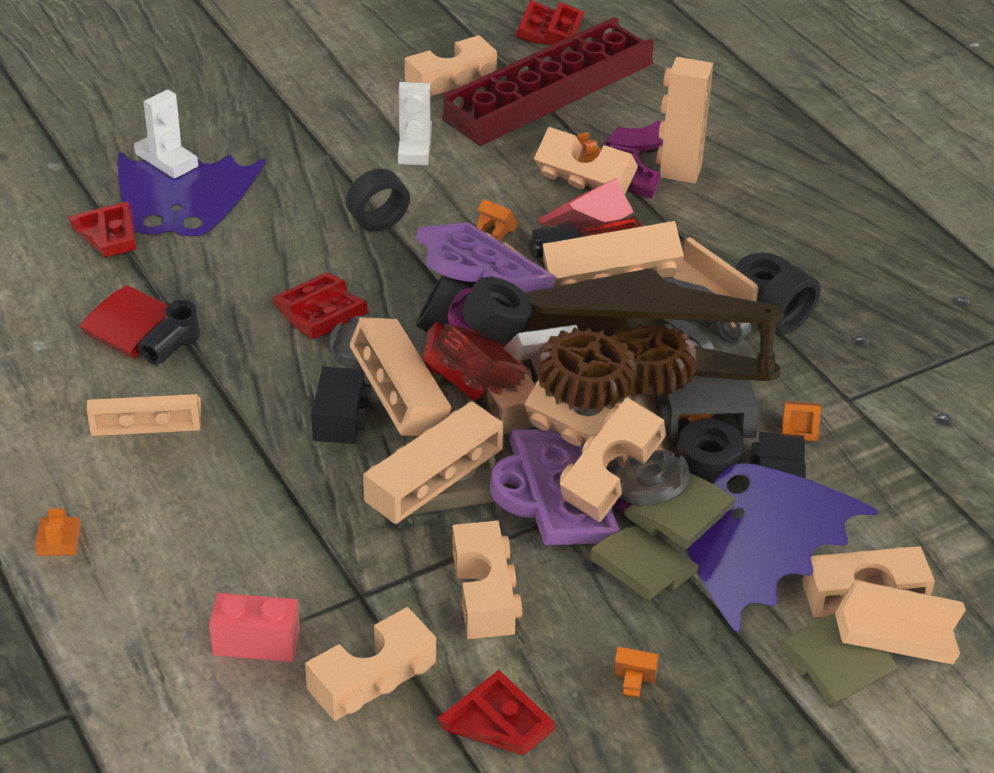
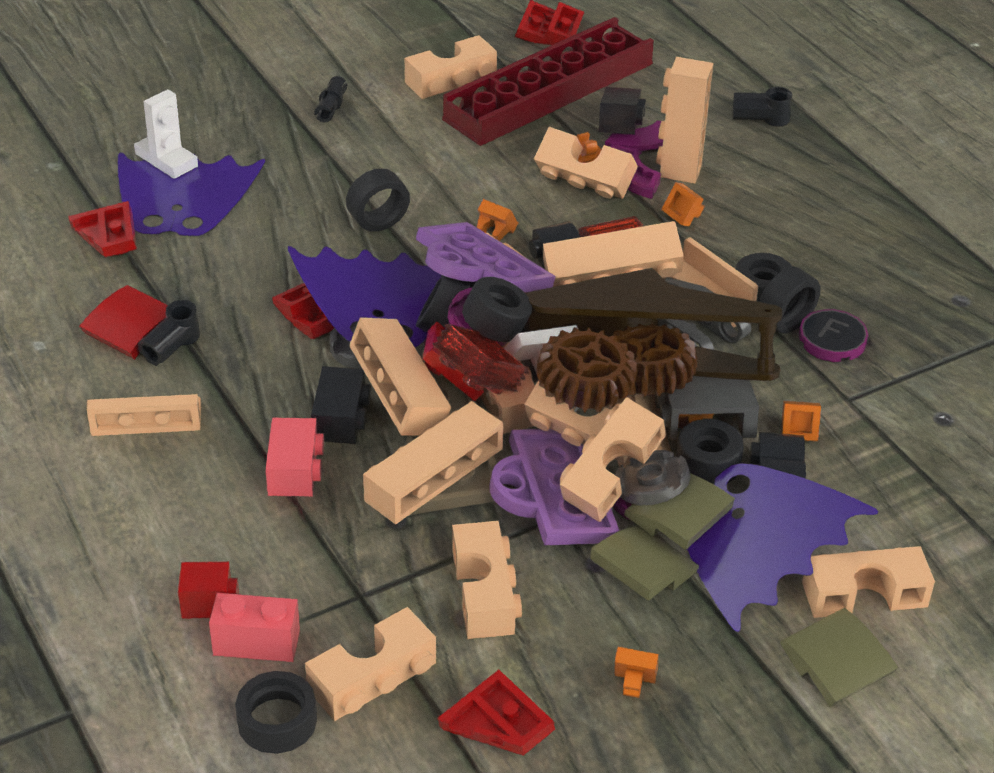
(57, 534): orange tile -> none
(200, 584): none -> red brick
(283, 736): none -> black tyre
(292, 457): none -> coral brick
(330, 99): none -> black pin
(364, 284): none -> dark purple piece
(414, 123): white bracket -> none
(592, 207): coral slope -> none
(621, 110): none -> black brick
(683, 204): none -> orange tile
(772, 106): none -> black piece
(833, 335): none -> tile
(900, 621): light nougat panel -> none

